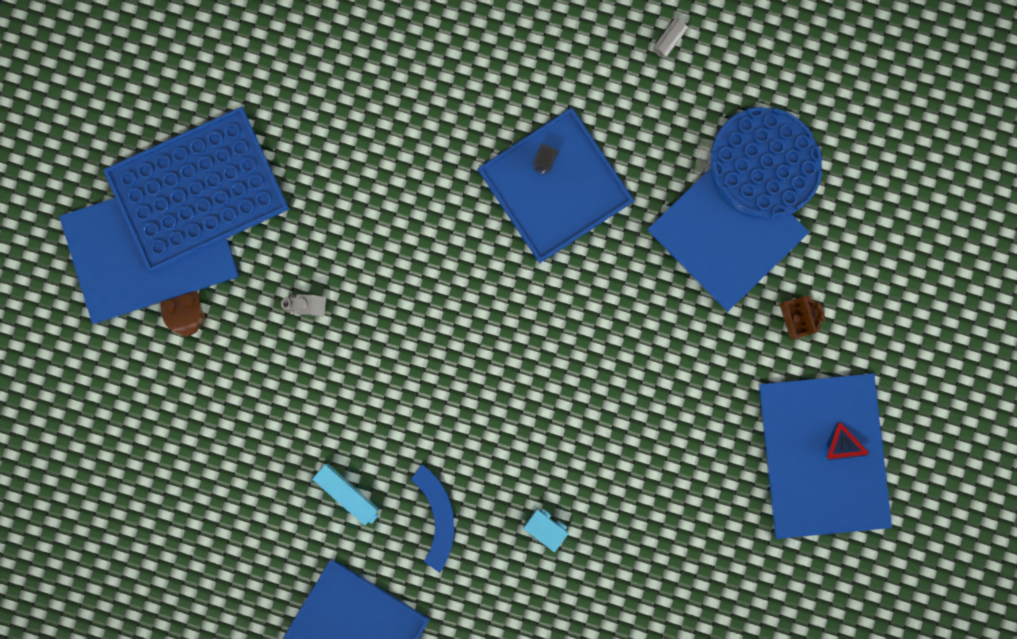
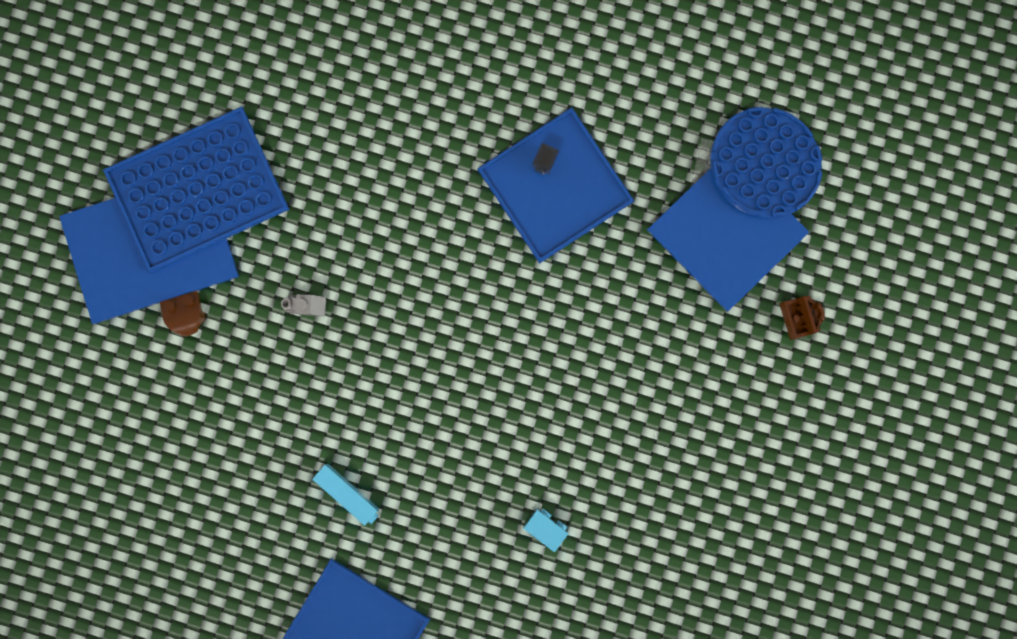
(442, 514): blue tile -> none
(670, 38): light grey axle -> none
(807, 489): blue tile -> none
(845, 445): piece -> none

